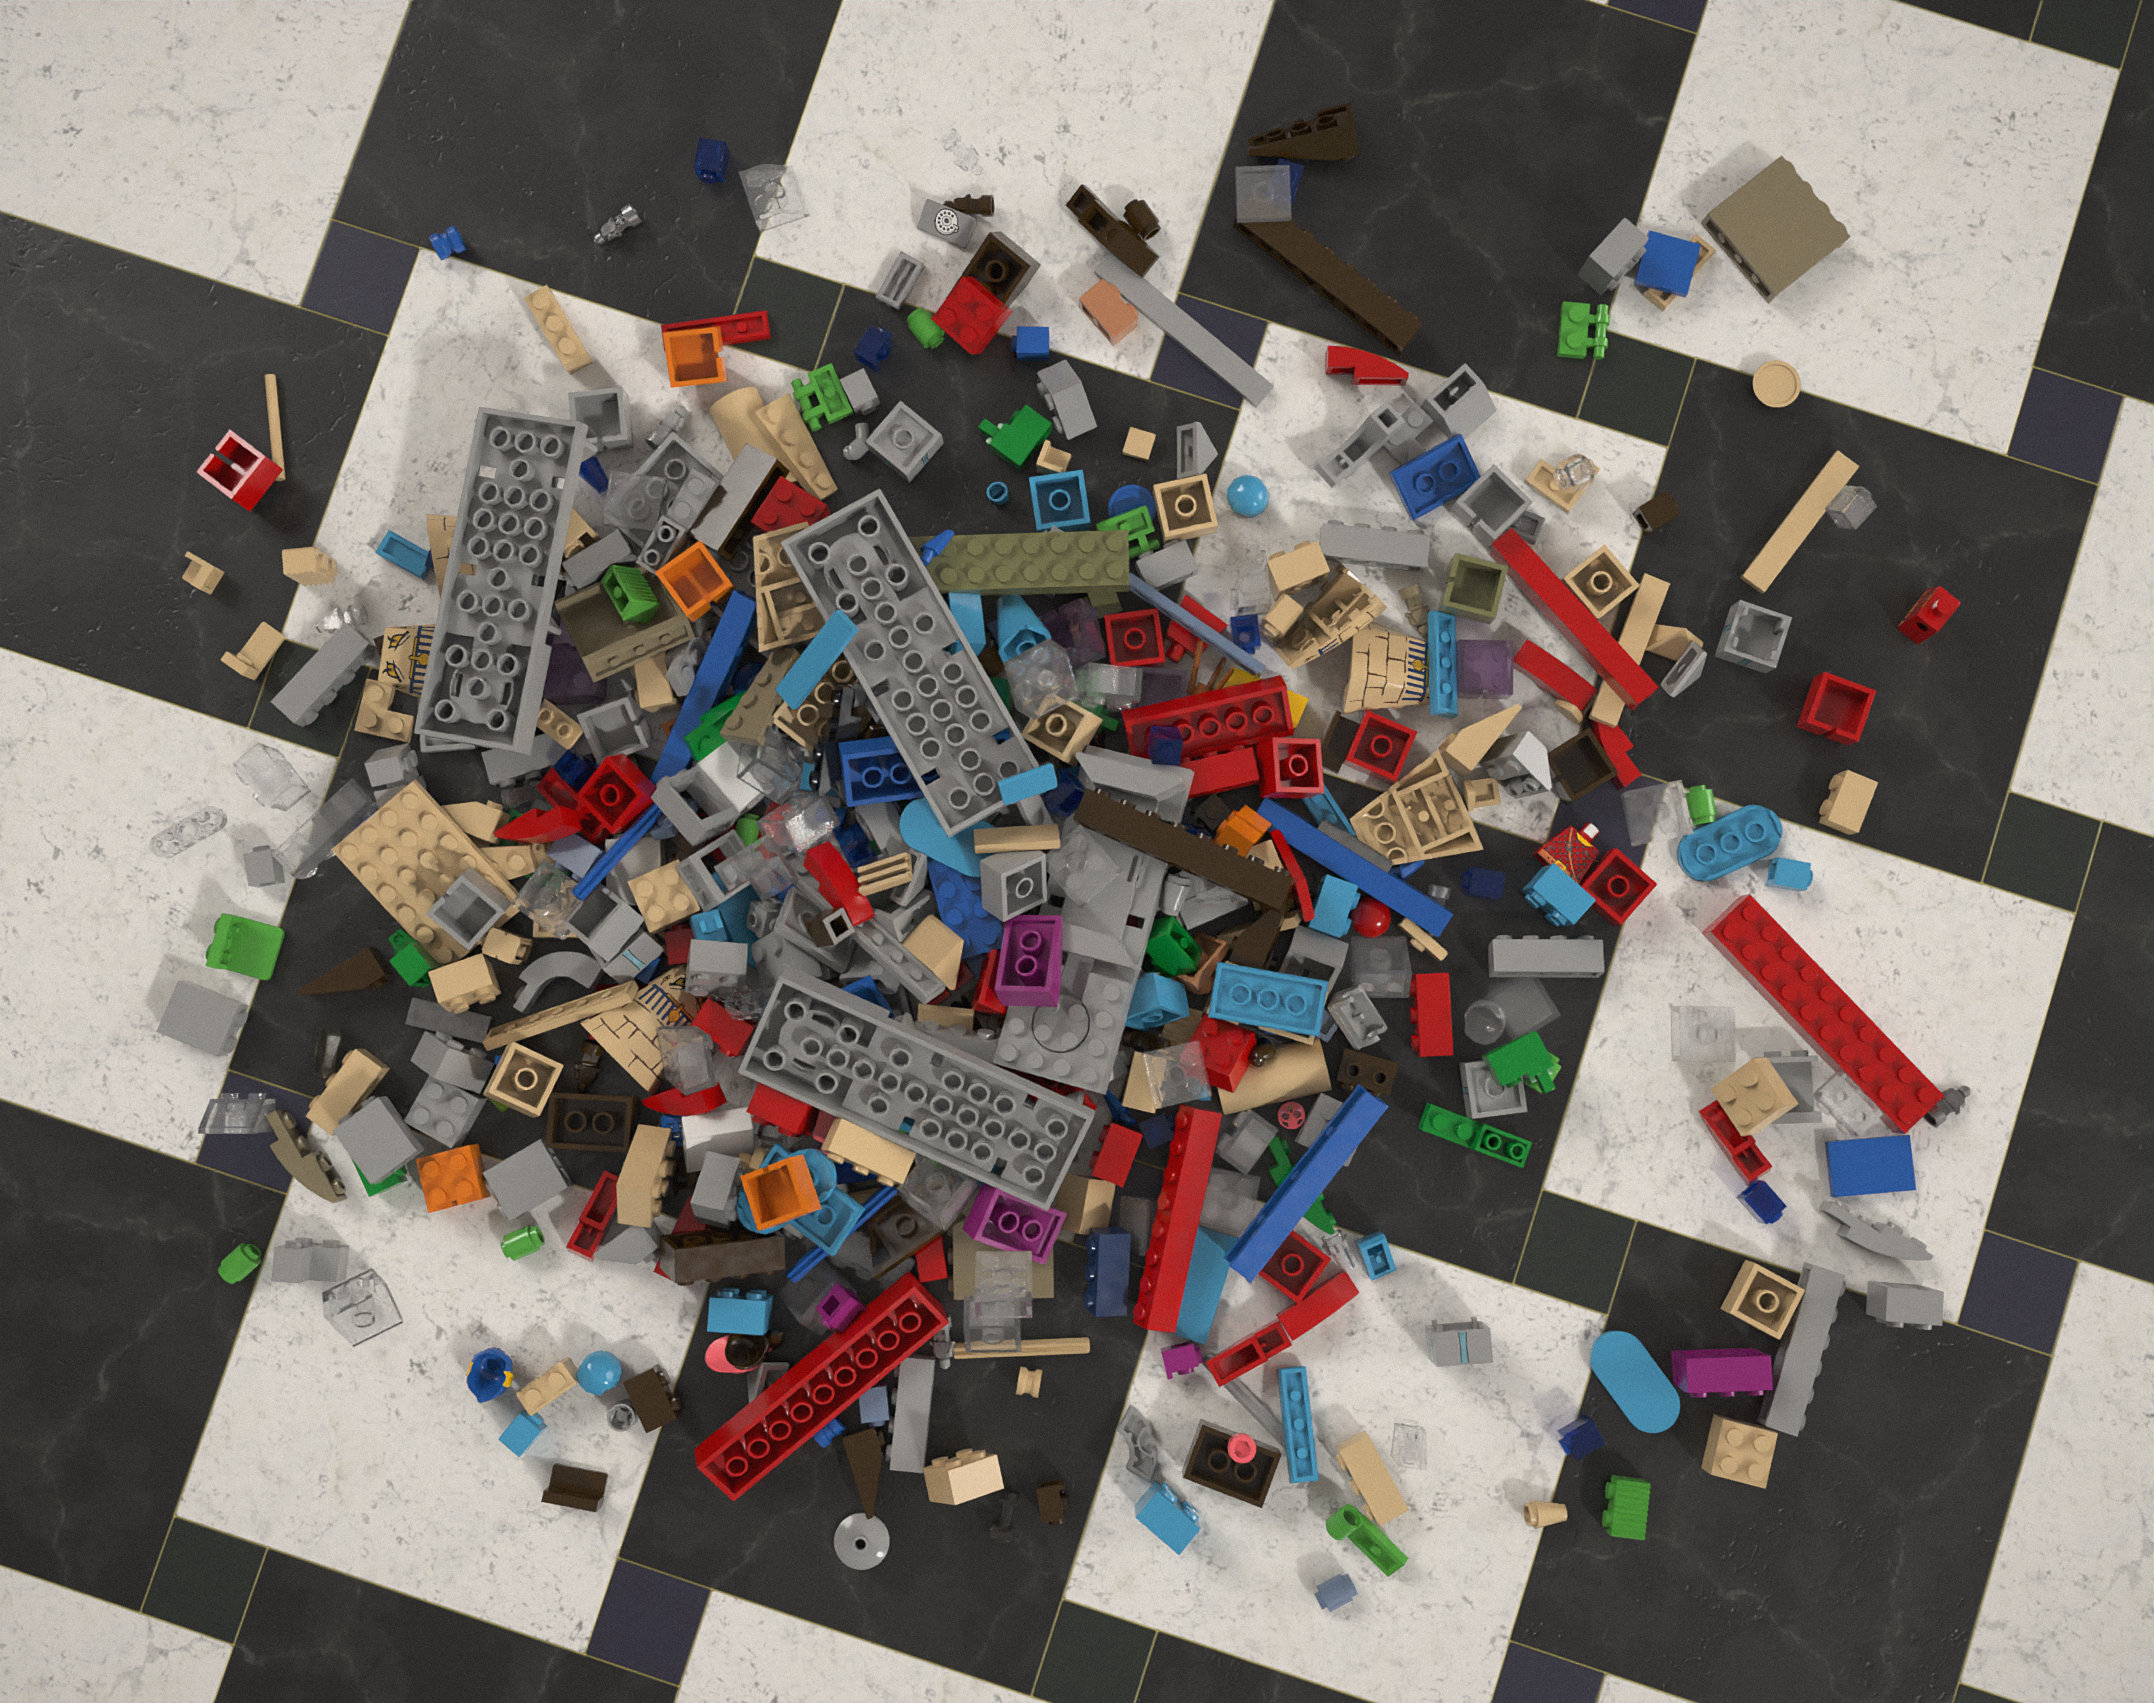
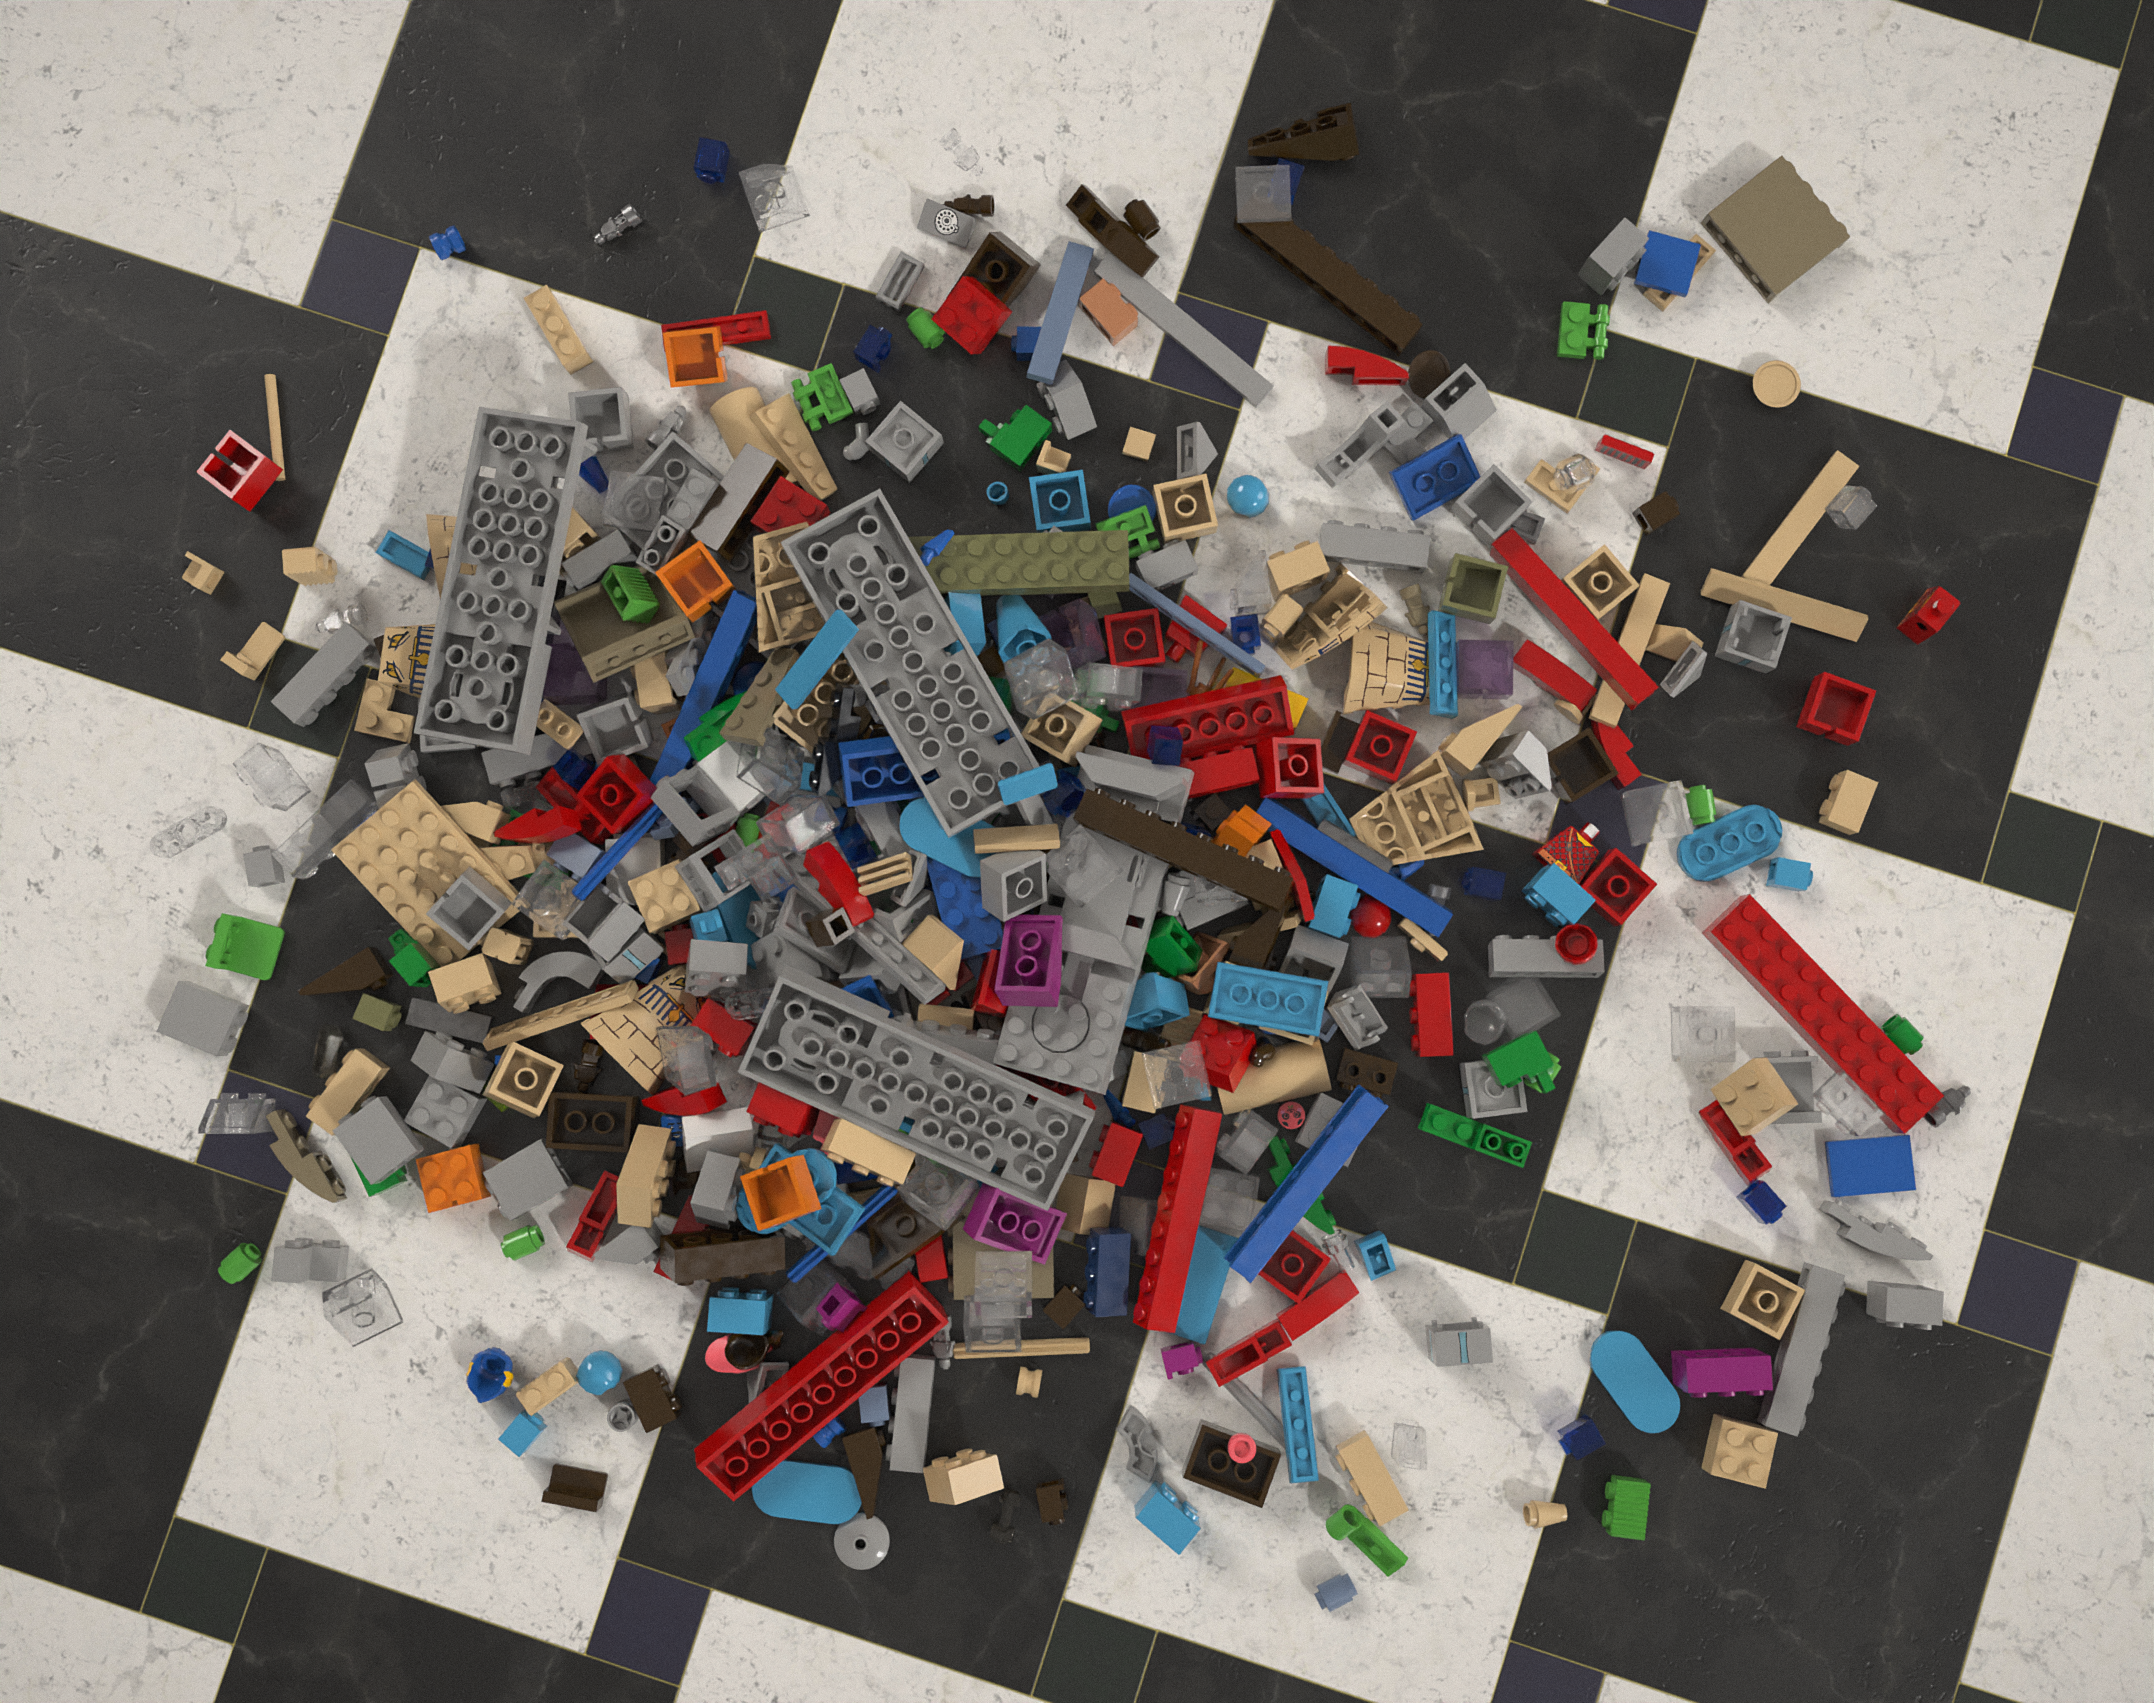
(377, 1012): none -> olive brick
(808, 1492): none -> dark azure tile
(1060, 313): none -> sand blue tile
(1065, 1304): none -> dark brown brick
(1428, 372): none -> dark brown piece
(1576, 944): none -> red hair
(1624, 451): none -> red tile
(1802, 609): none -> tan tile
(1903, 1034): none -> green brick

